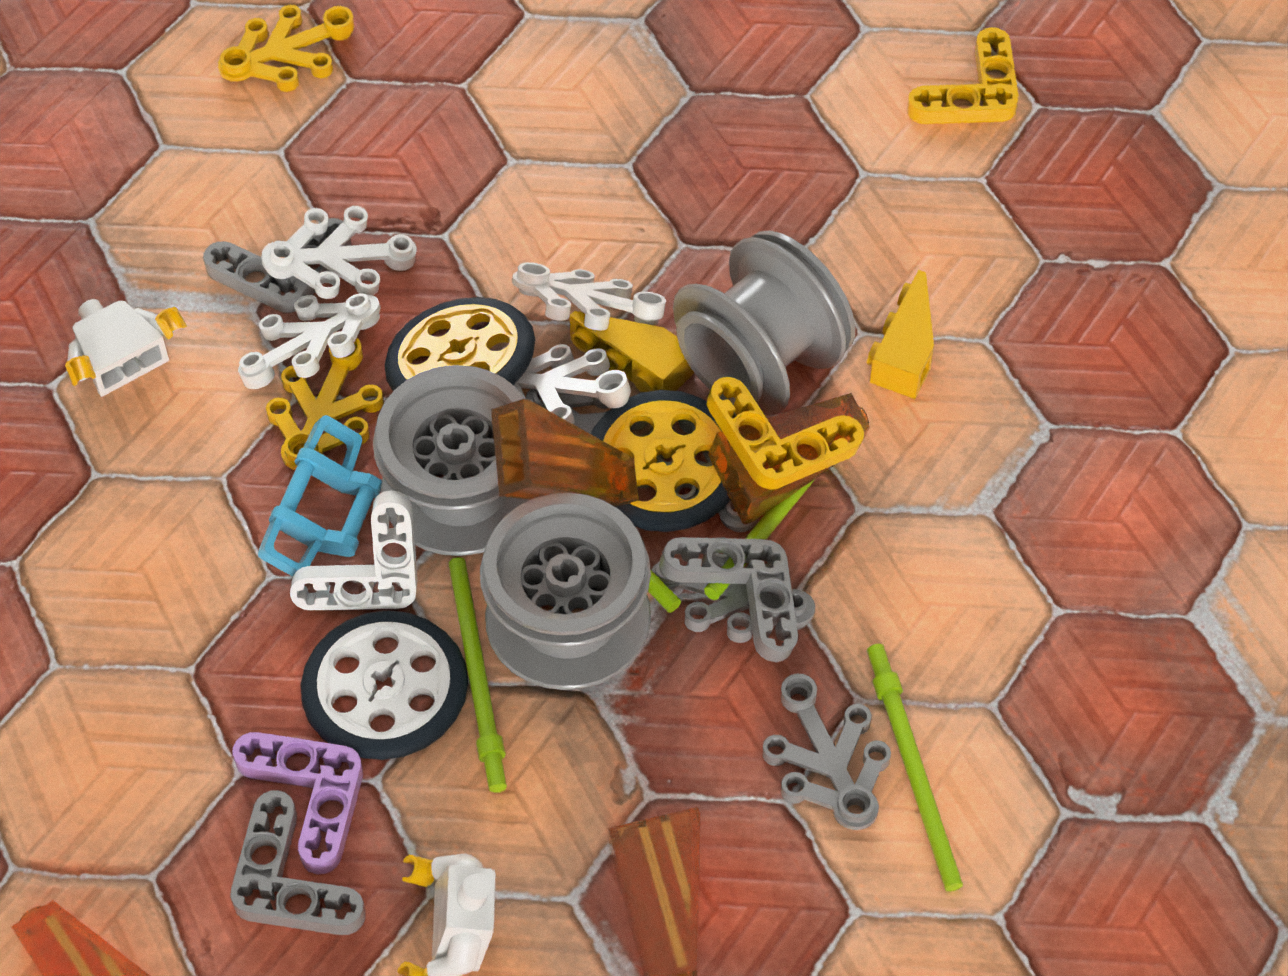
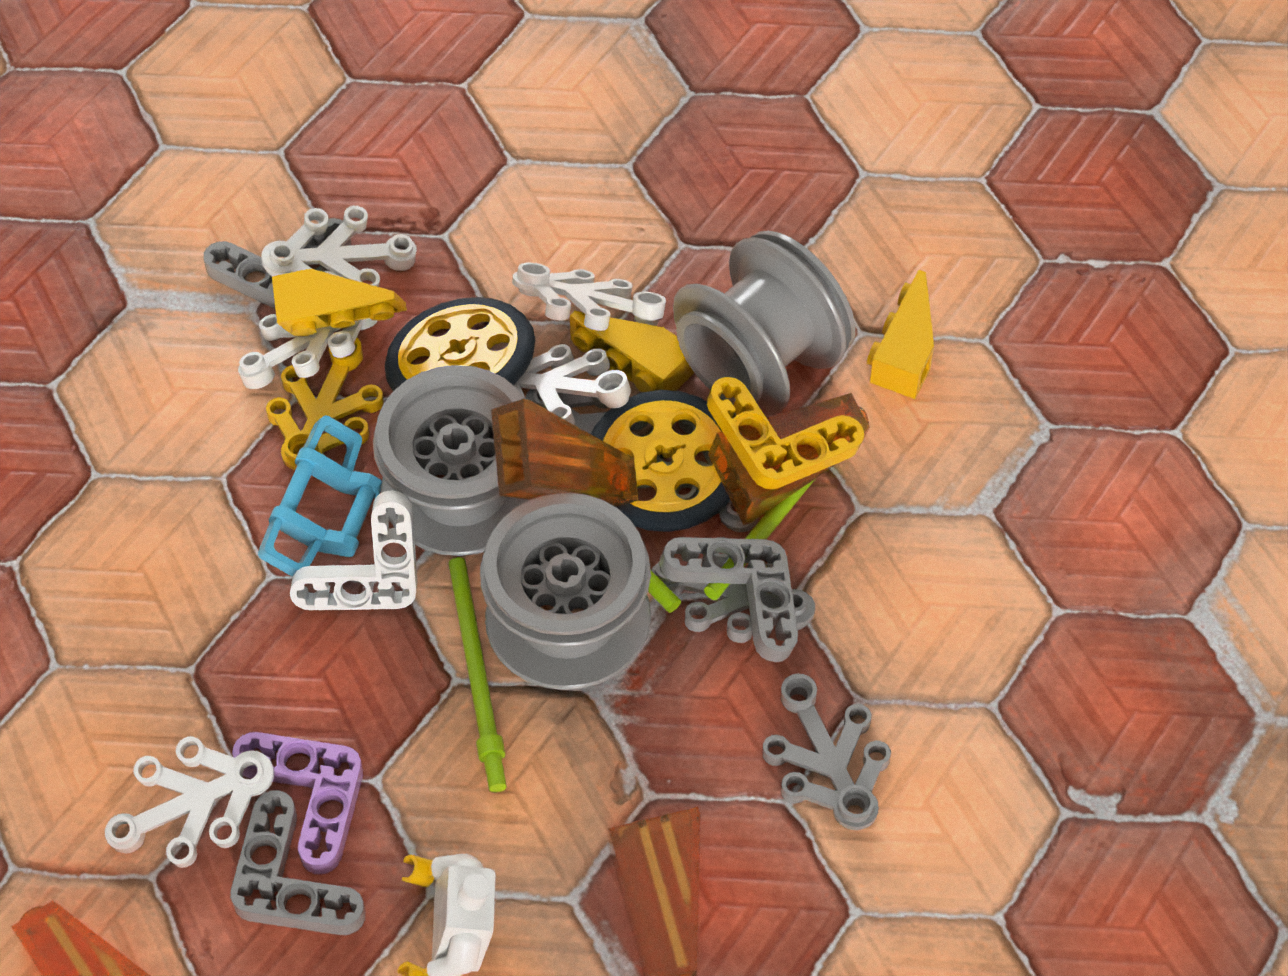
(118, 343): white torso -> none
(196, 799): none -> white plant
(242, 62): yellow plant -> none
(320, 299): none -> yellow slope
(412, 729): wedge -> none
(888, 689): lime bar -> none
(988, 89): yellow beam -> none

